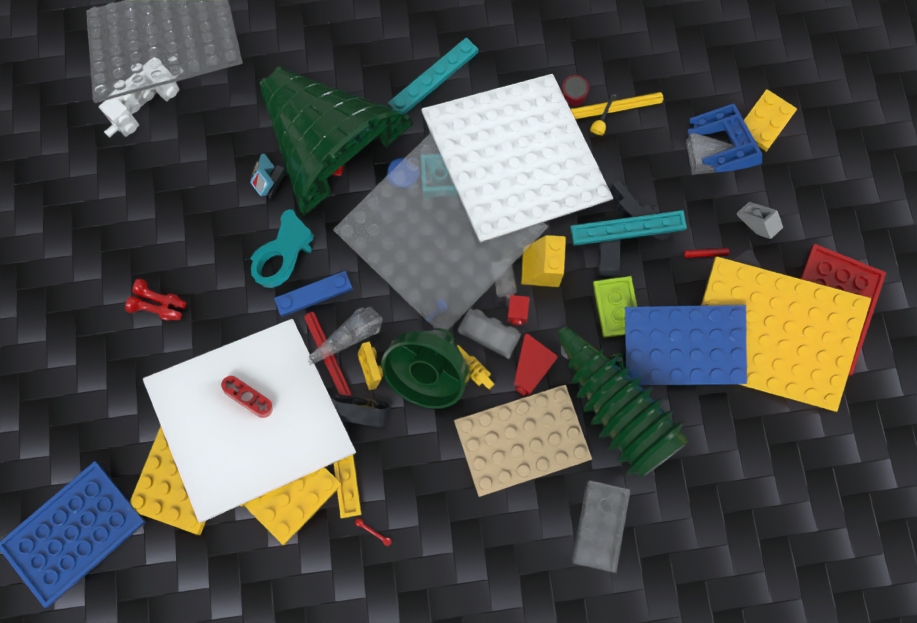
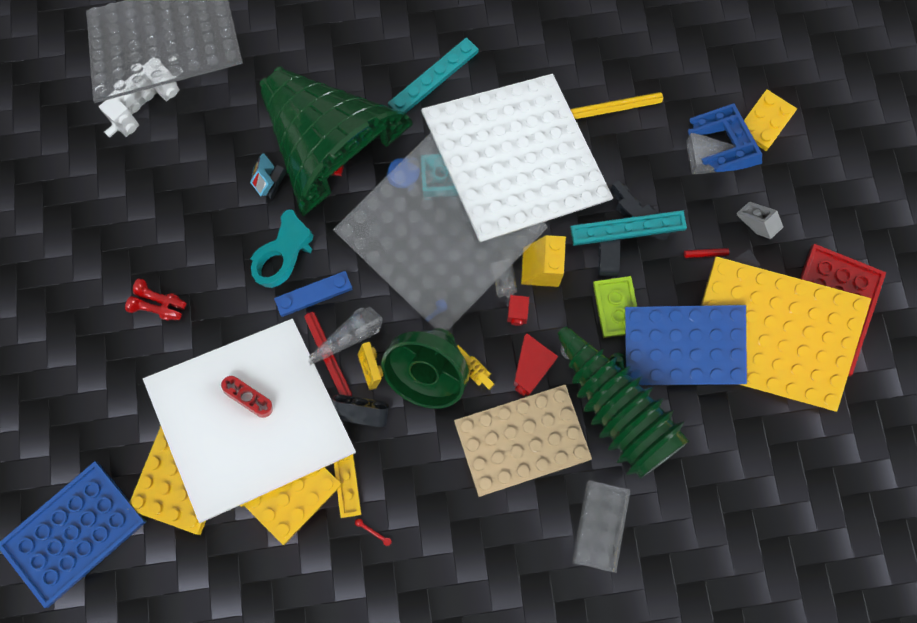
(489, 332): clear brick -> none
(575, 90): piece -> none
(599, 126): hinge -> none

